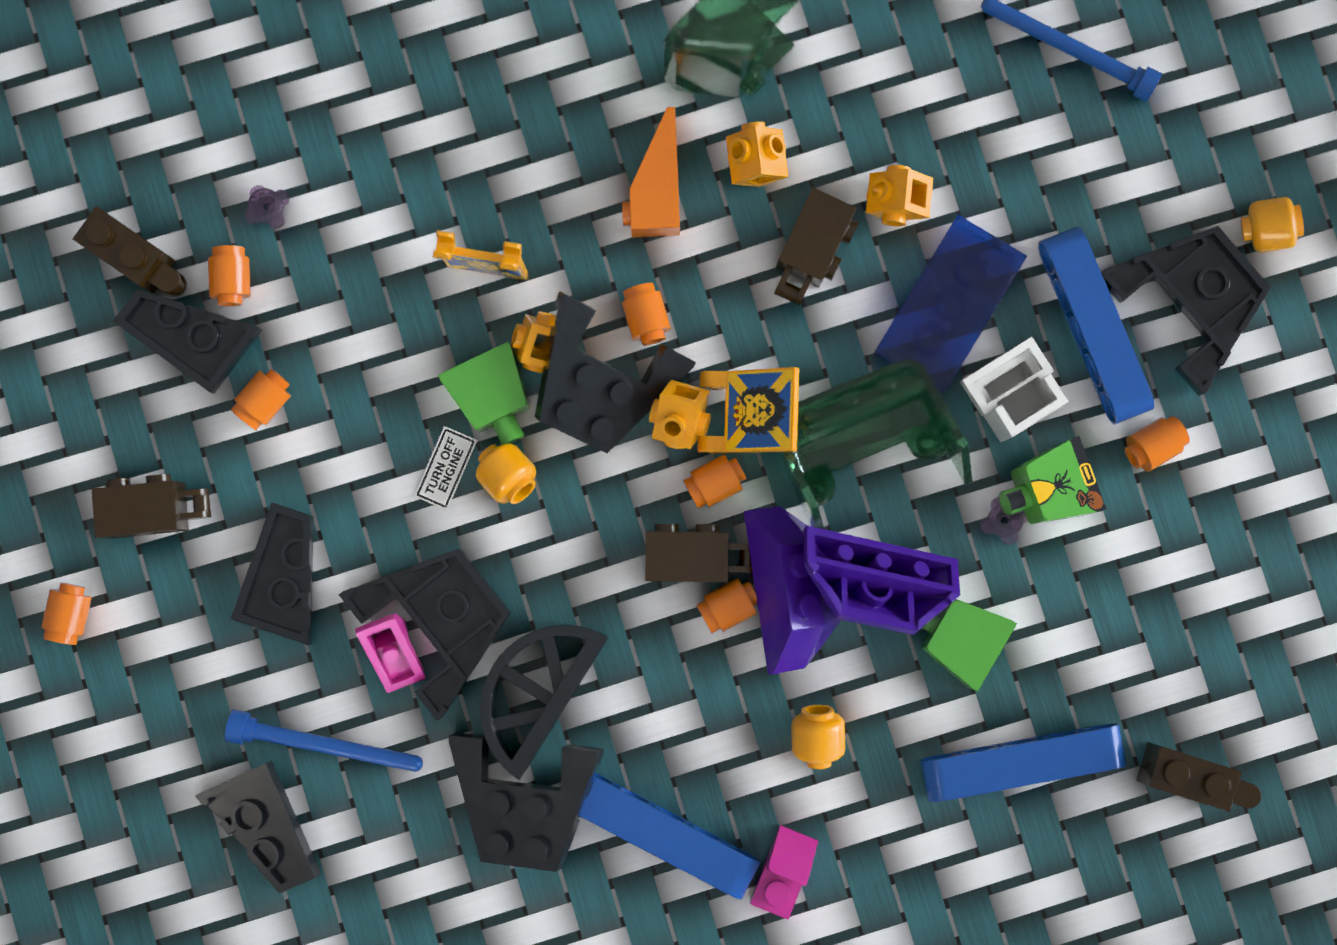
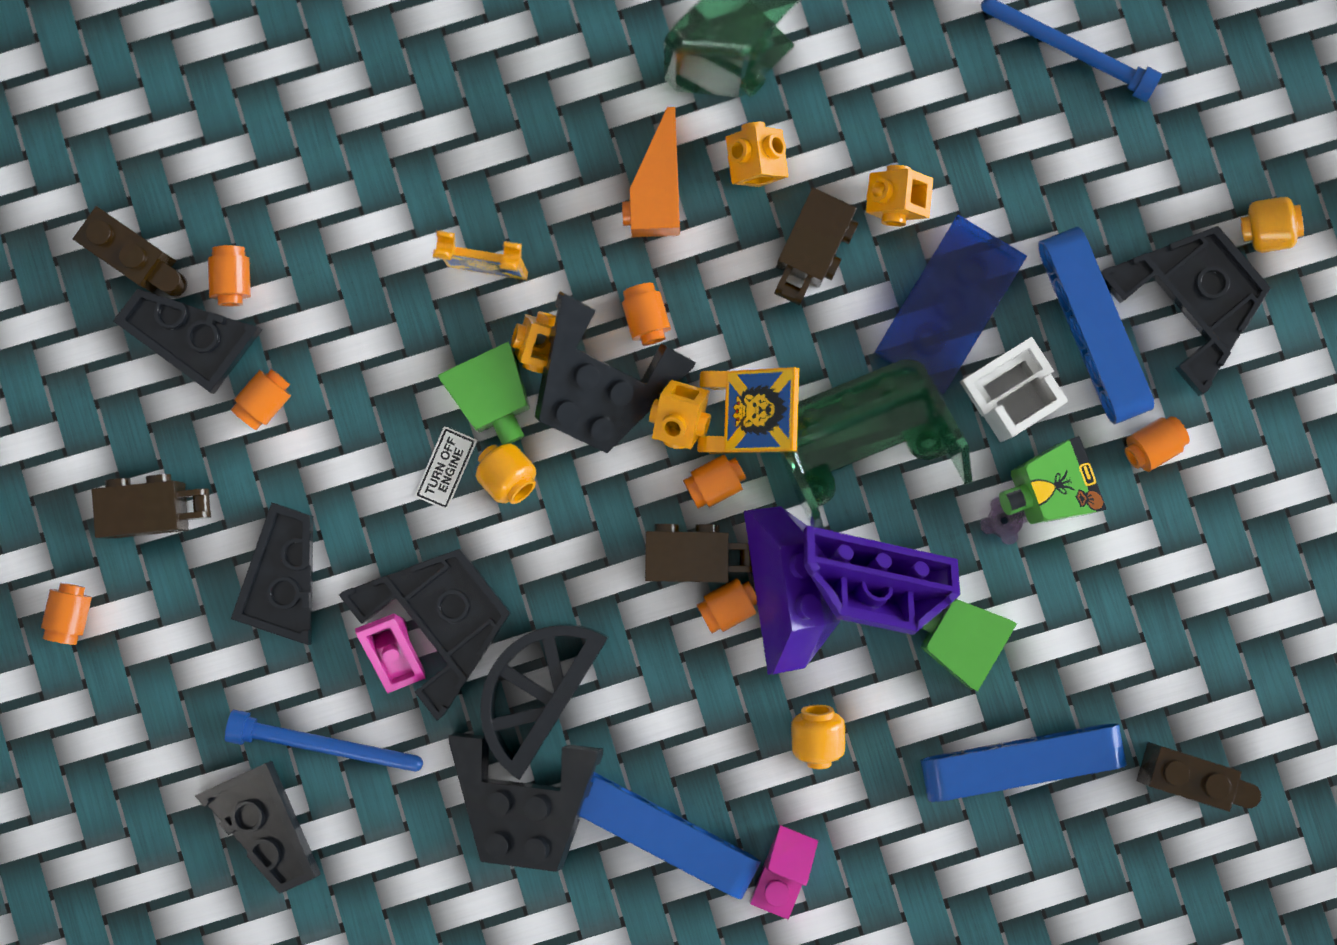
(258, 198): clear purple plate -> none

